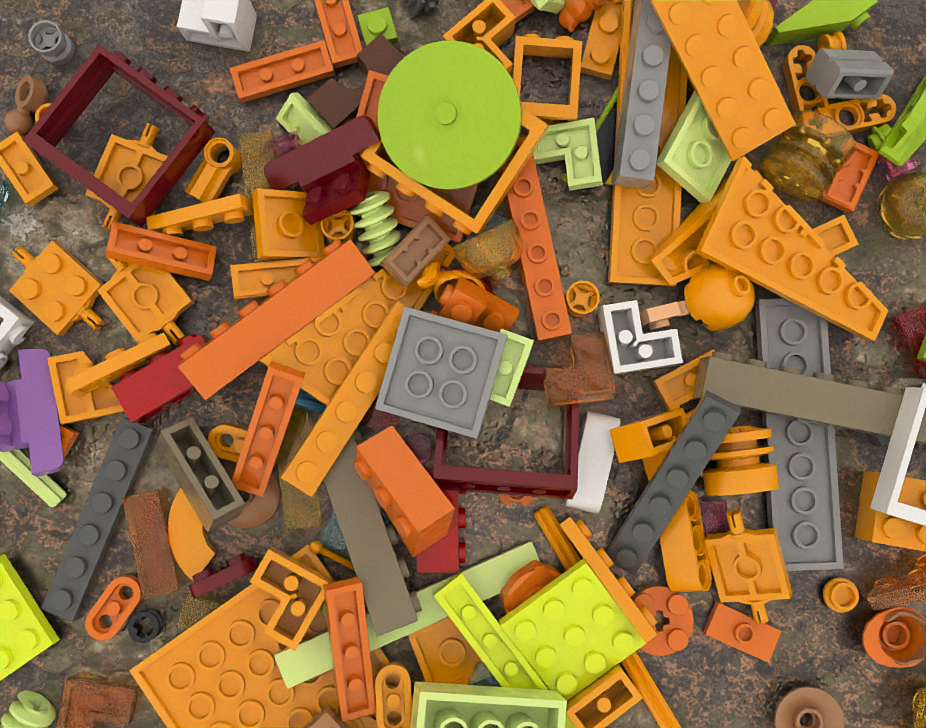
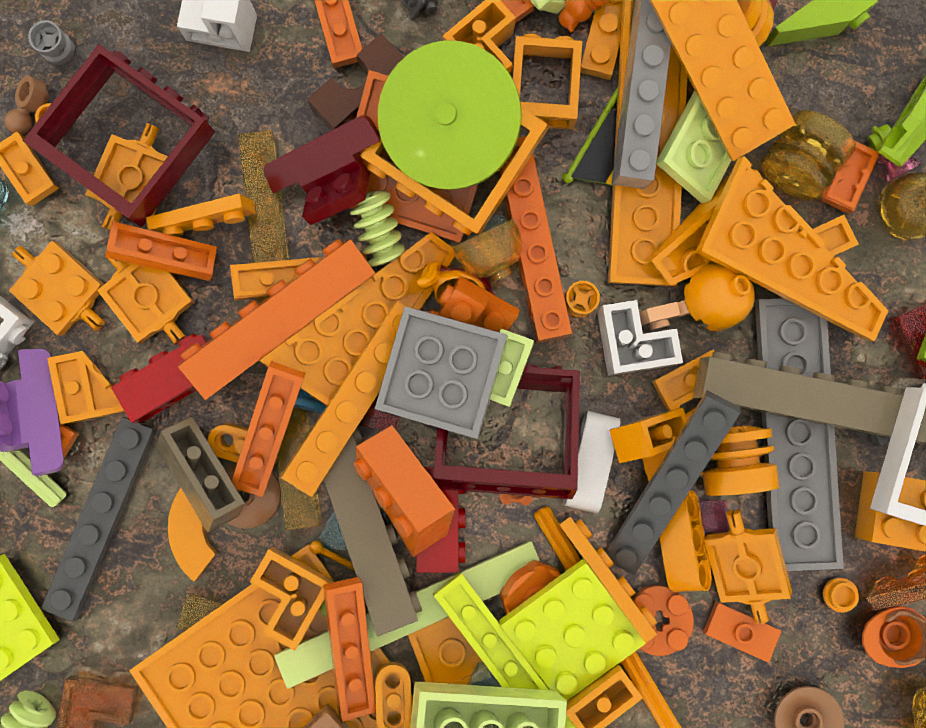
(116, 605): orange plate -> none
(117, 363): light orange plate -> none
(135, 629): black bush -> none
(151, 544): clear orange plate -> none
(208, 580): dark red plate -> none
(211, 175): light orange piece -> none
(282, 71): orange plate -> none
(282, 229): light orange plate -> none
(283, 144): clear pink wheel -> none
(301, 117): yellowish green plate -> none
(336, 224): light orange wheel -> none
(377, 22): lime plate -> none
(415, 251): medium nougat plate -> none
(420, 447): clear pink wheel -> none
(578, 146): yellowish green plate -> none
(590, 376): clear orange plate -> none
(835, 41): light orange bush -> none
(849, 74): light grey brick -> none
(855, 106): light orange beam -> none

